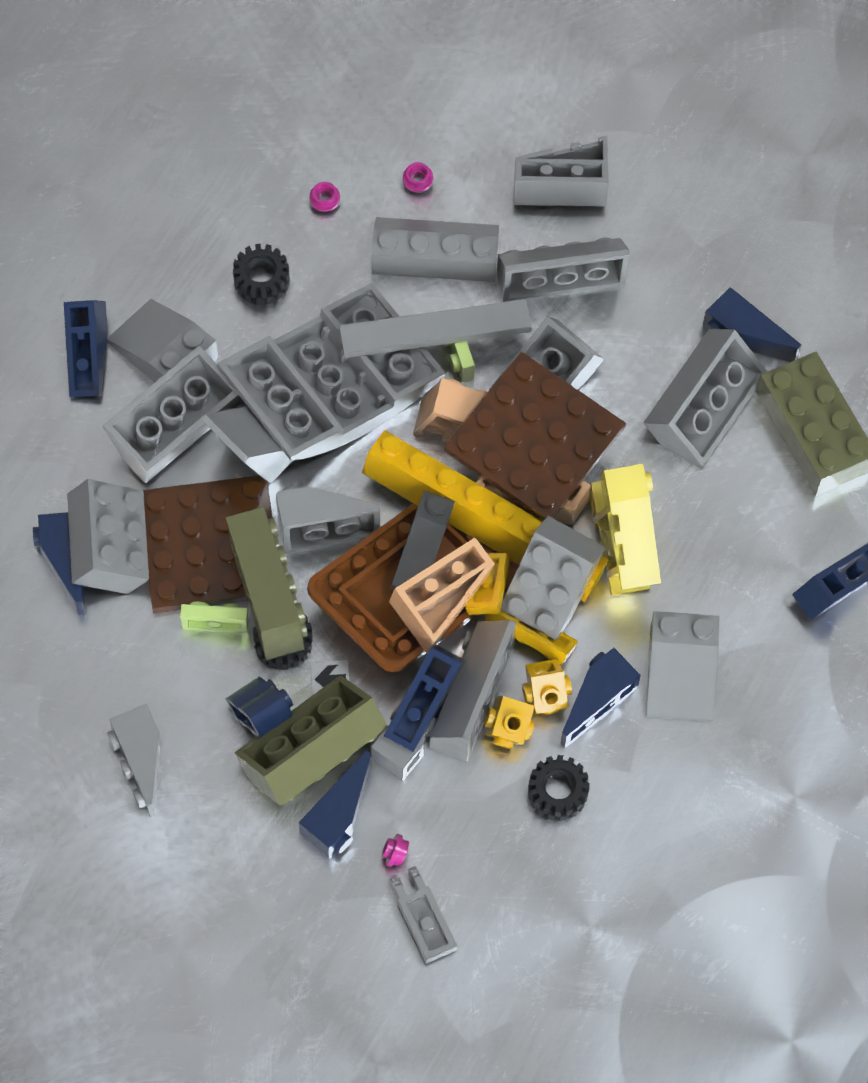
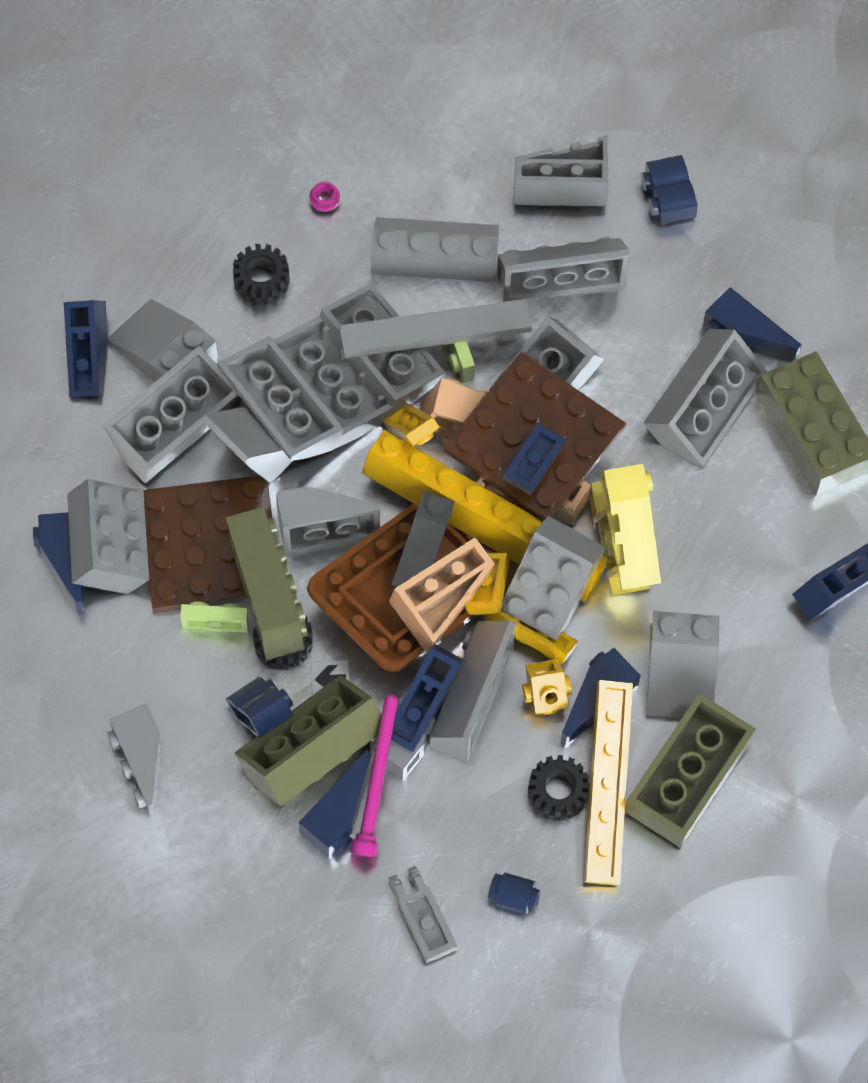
(364, 842): none -> dark pink piece
(395, 850): dark pink plate -> none
(411, 425): none -> yellow plate
(417, 170): dark pink plate -> none
(514, 892): none -> dark blue brick
(520, 721): yellow brick -> none
(534, 459): none -> dark blue plate
(608, 783): none -> plate
(670, 189): none -> dark blue brick
(689, 770): none -> olive brick

